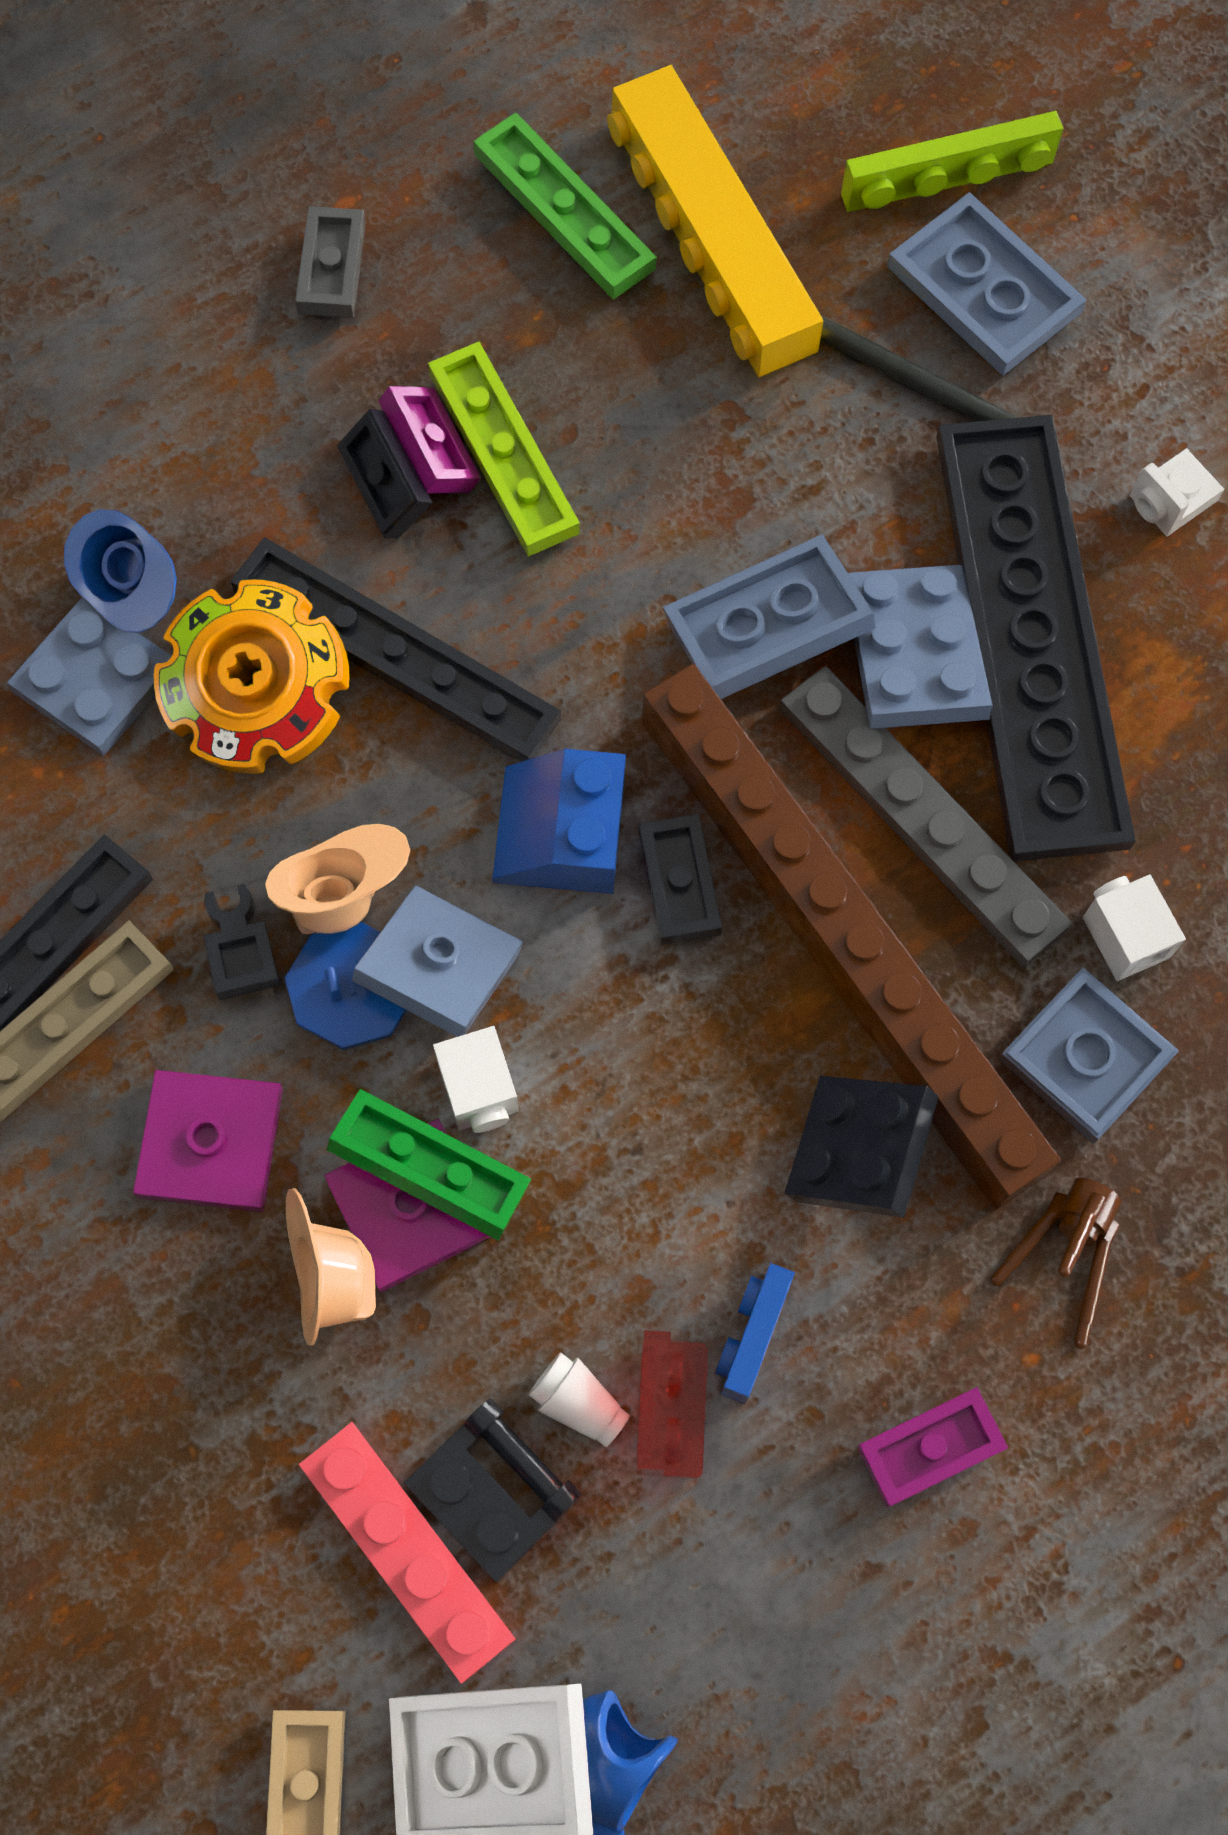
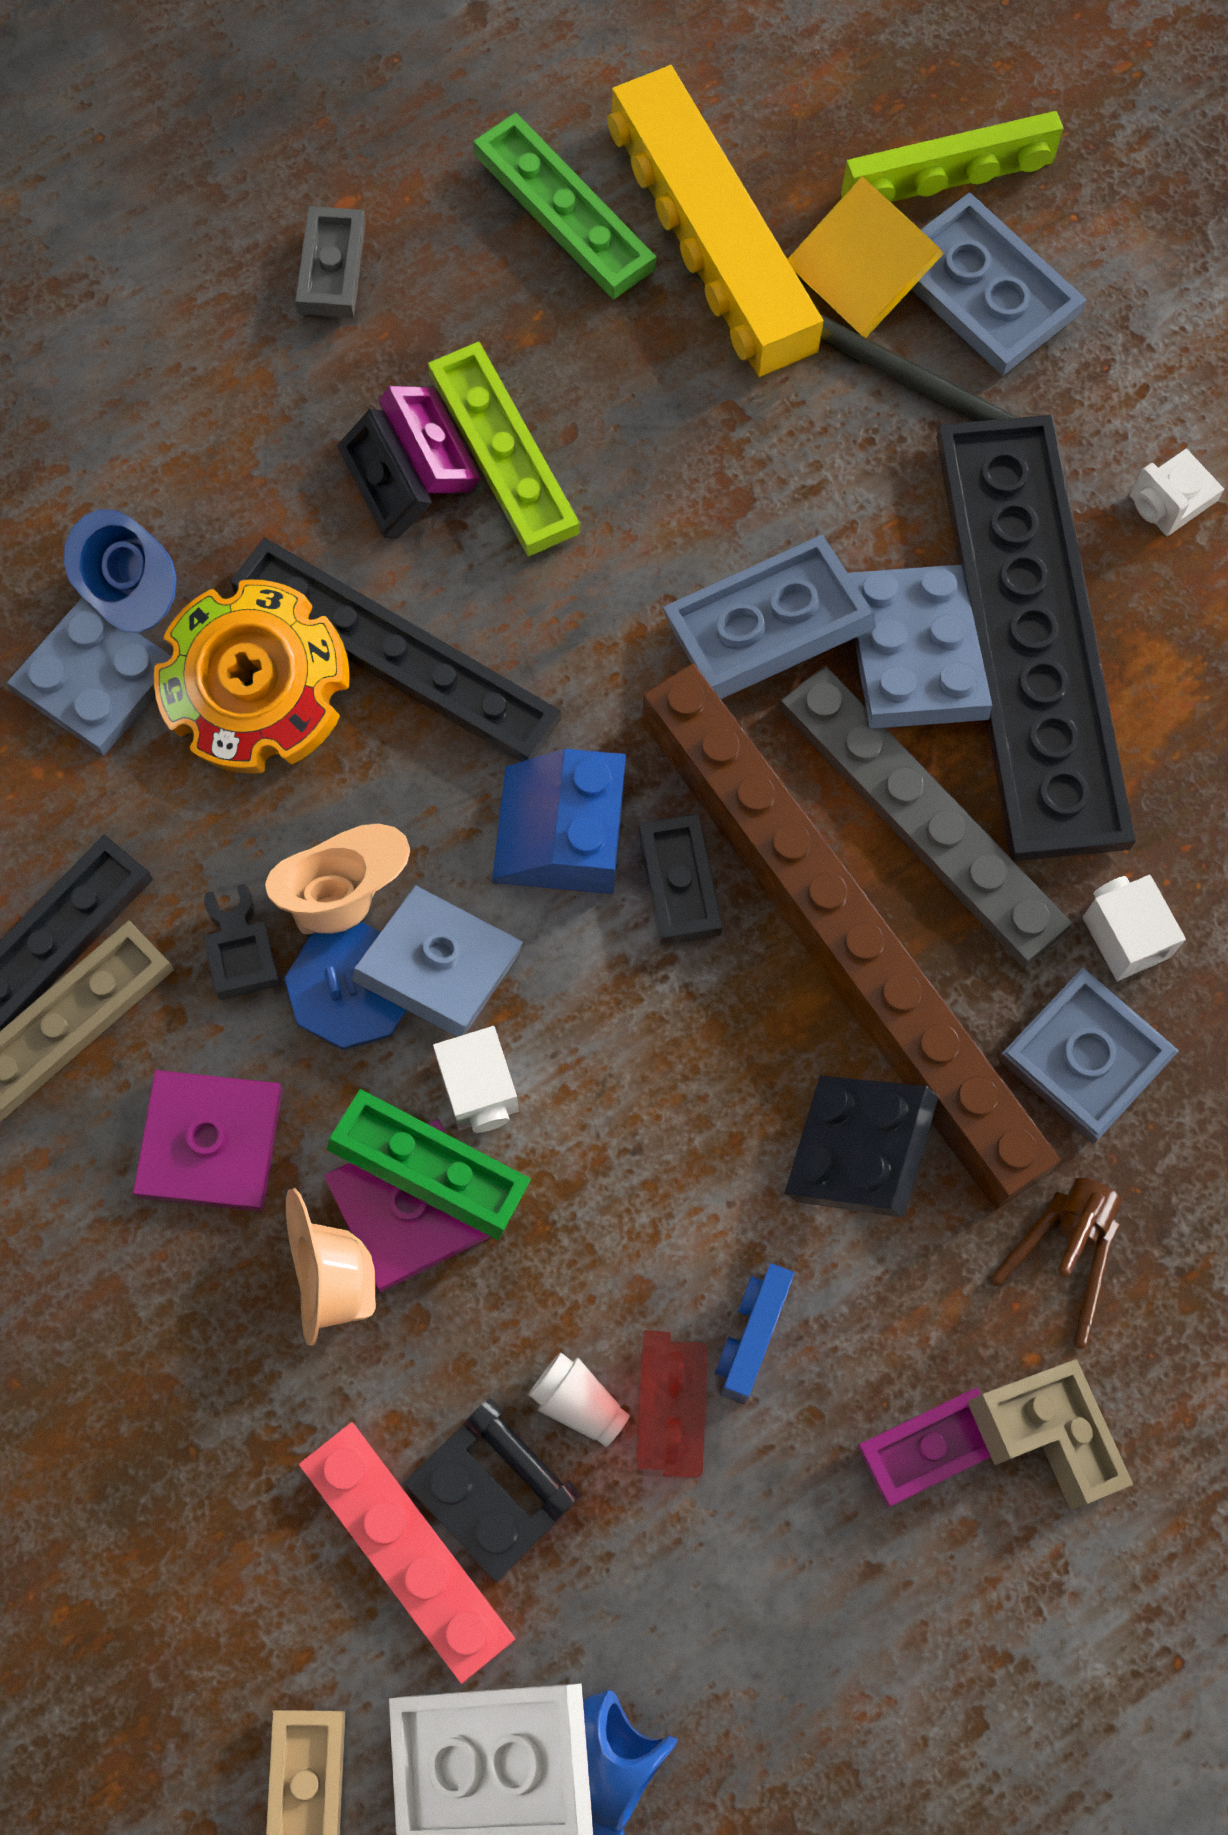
(864, 257): none -> yellow tile
(1063, 1418): none -> dark tan plate

